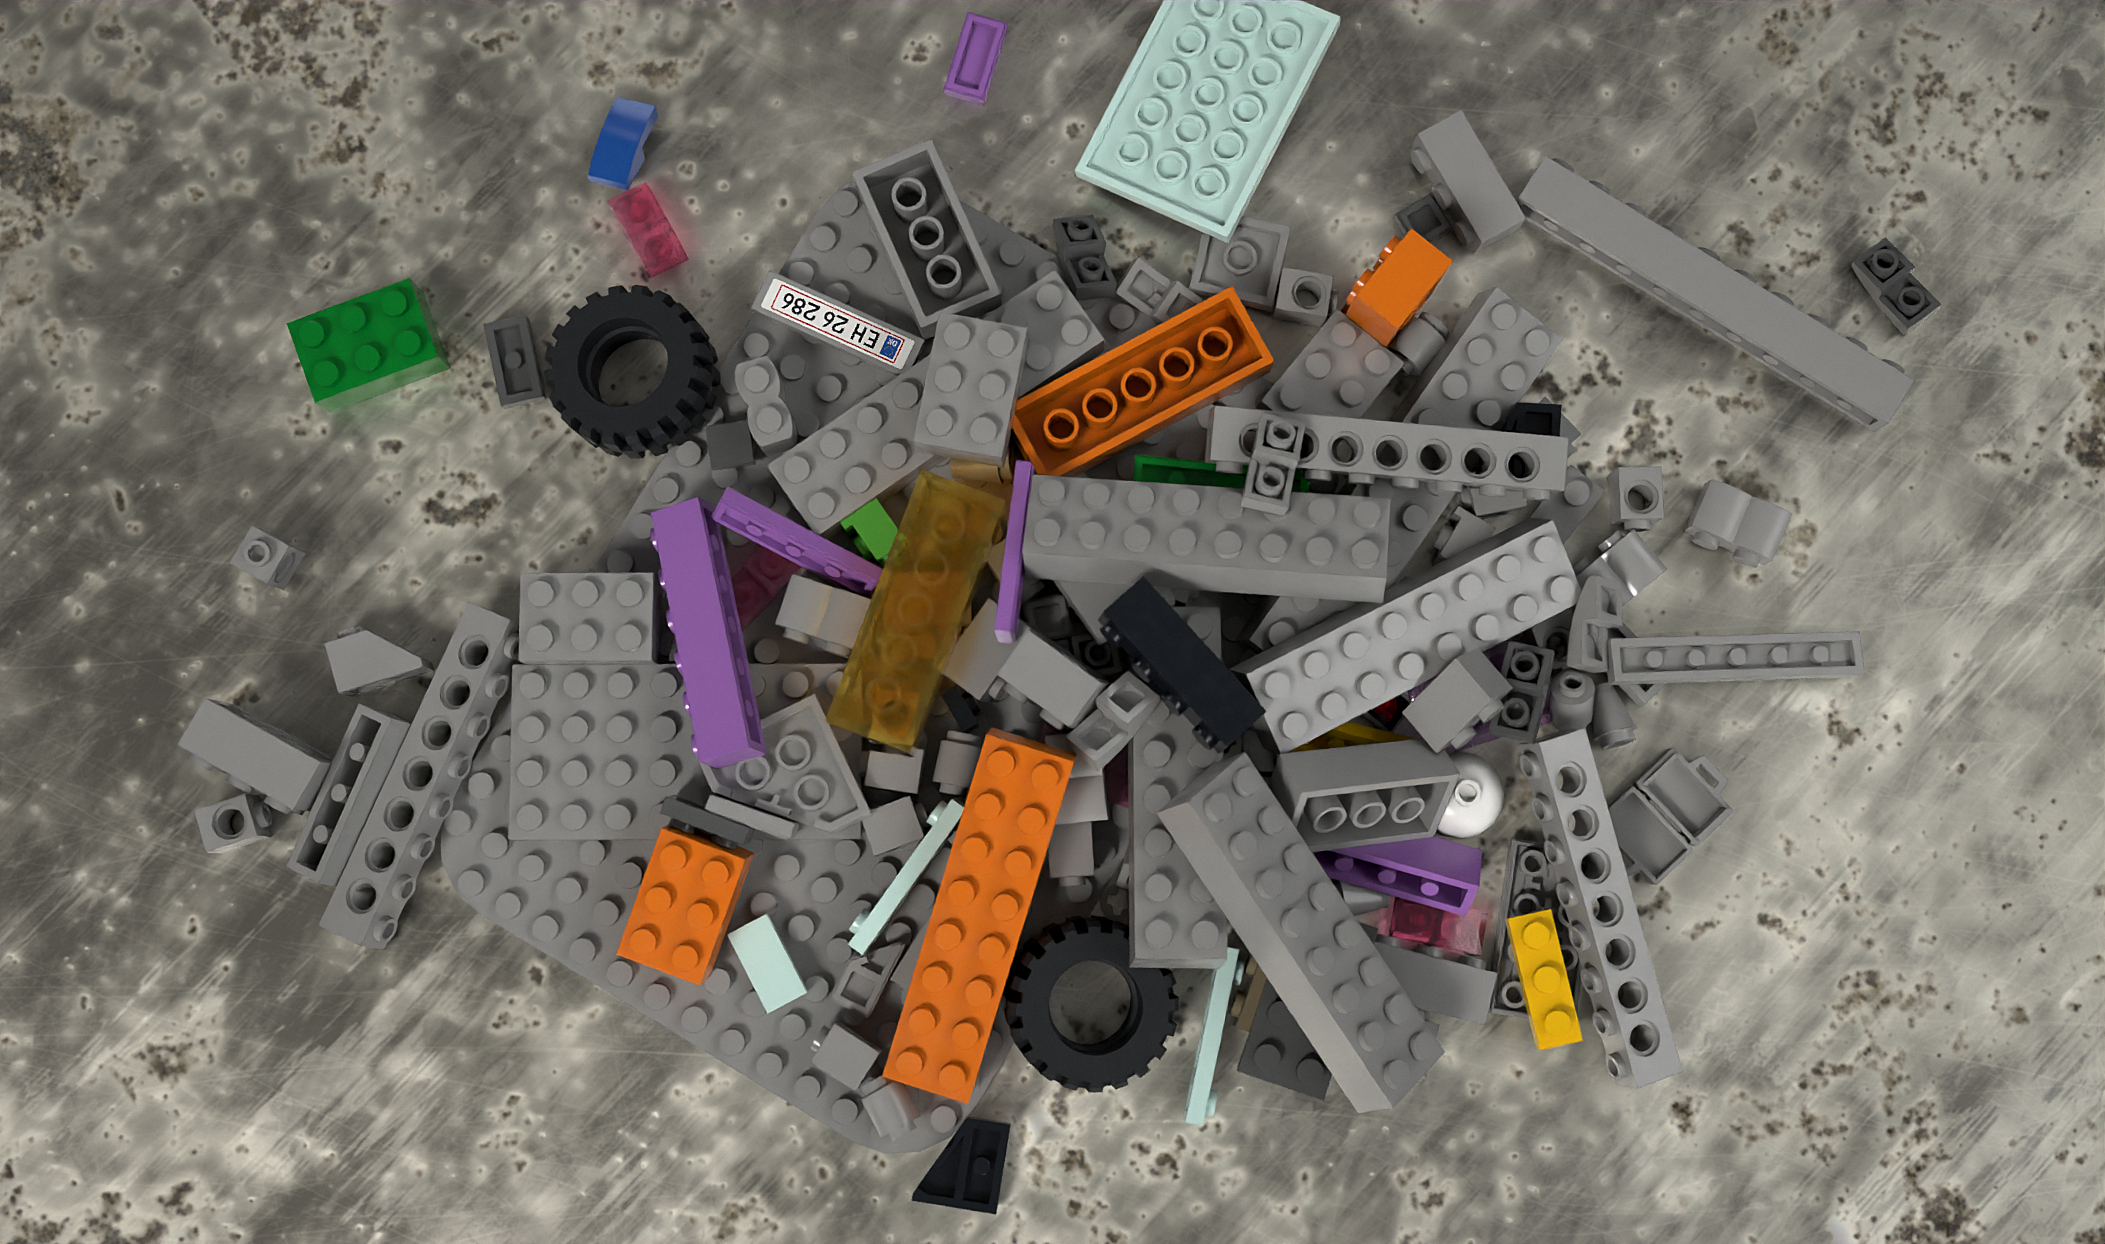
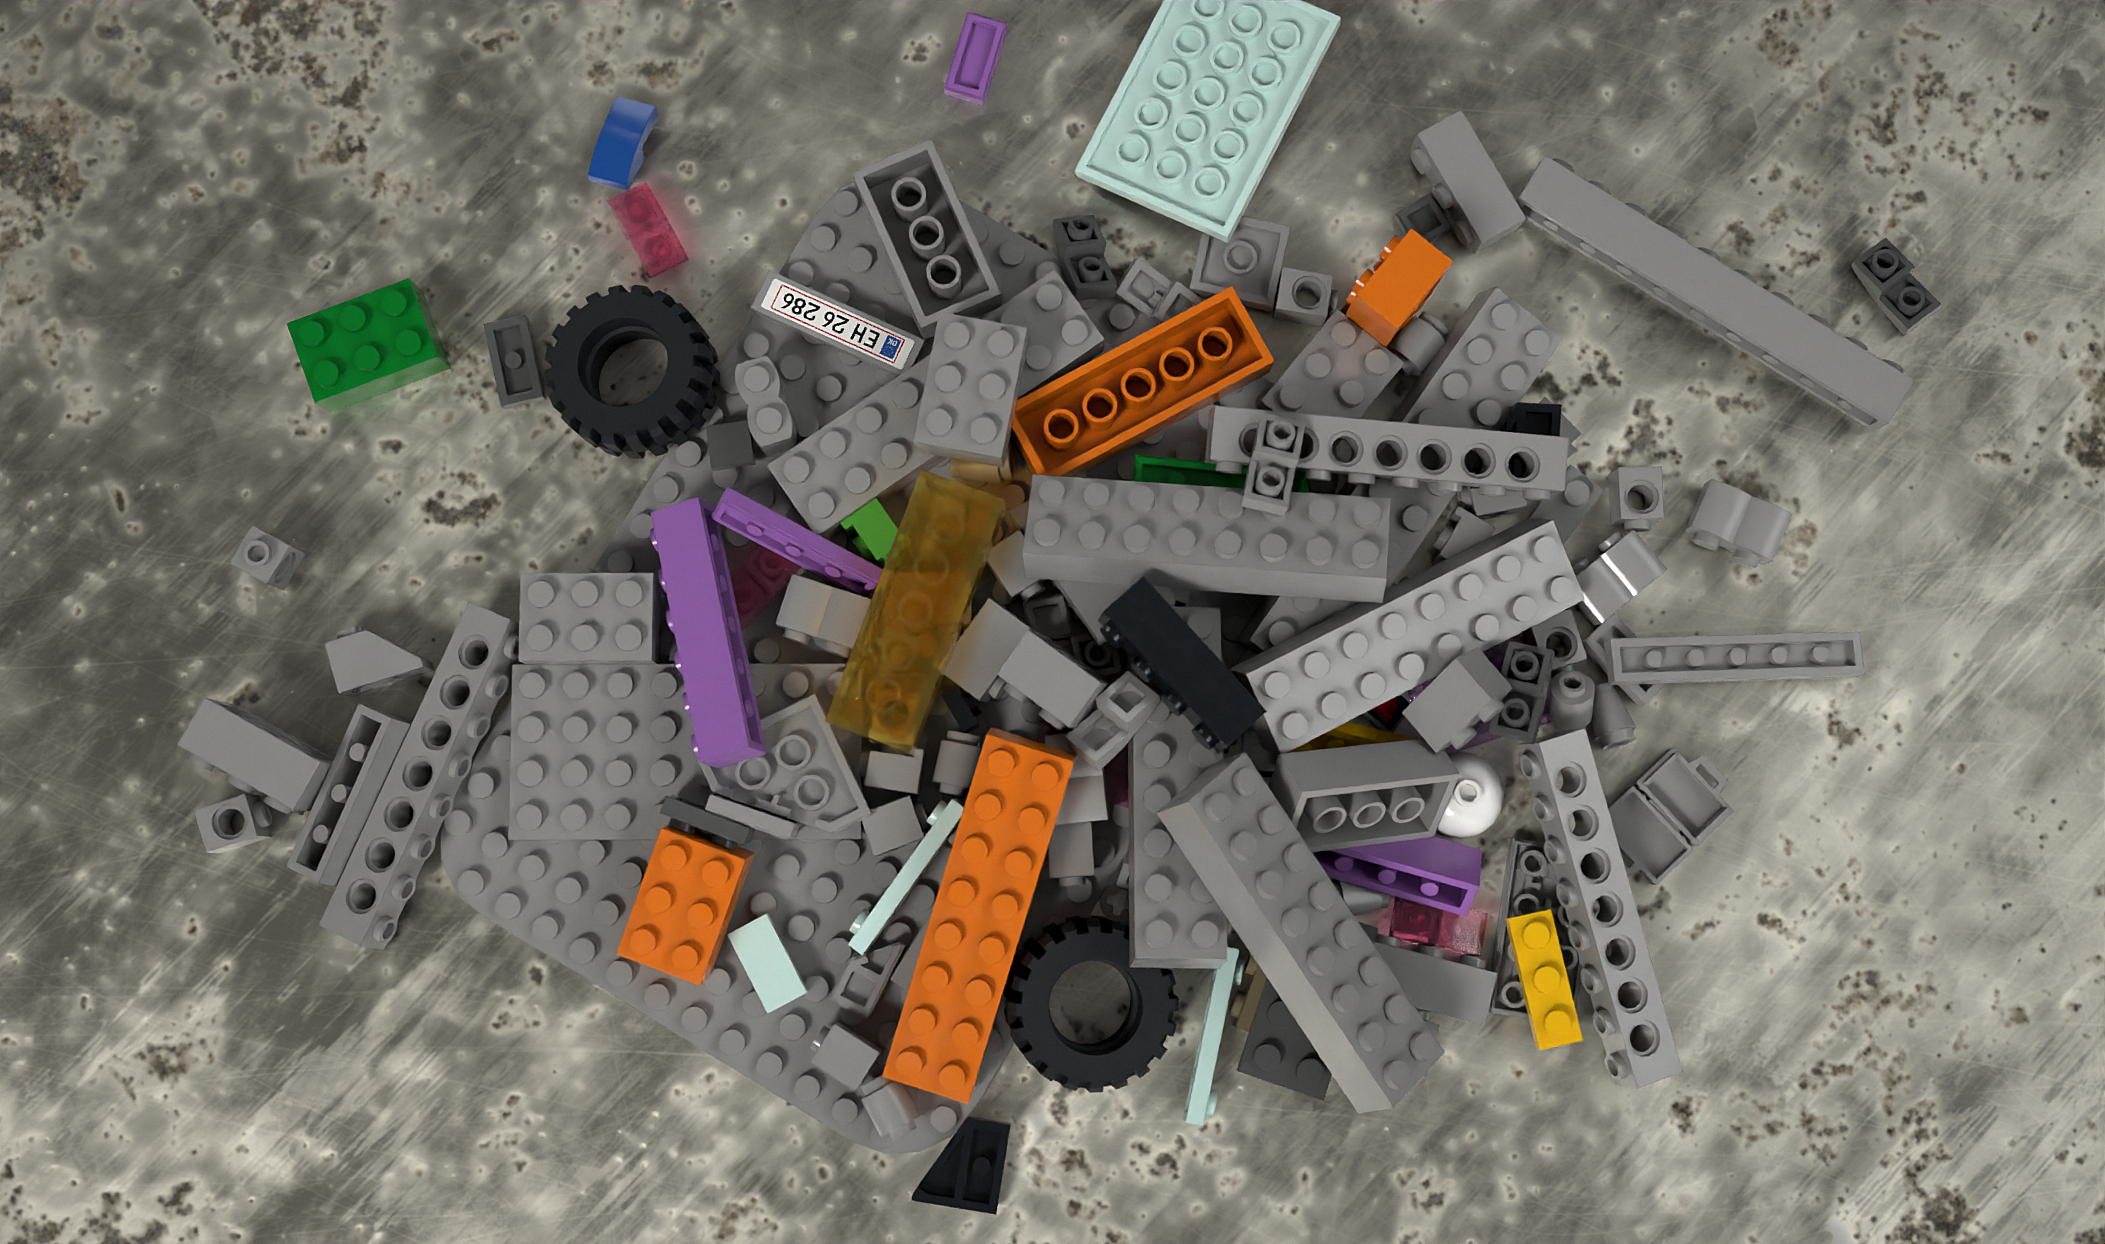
(1013, 563): medium lavender tile -> none
(1595, 612): light grey slope -> none

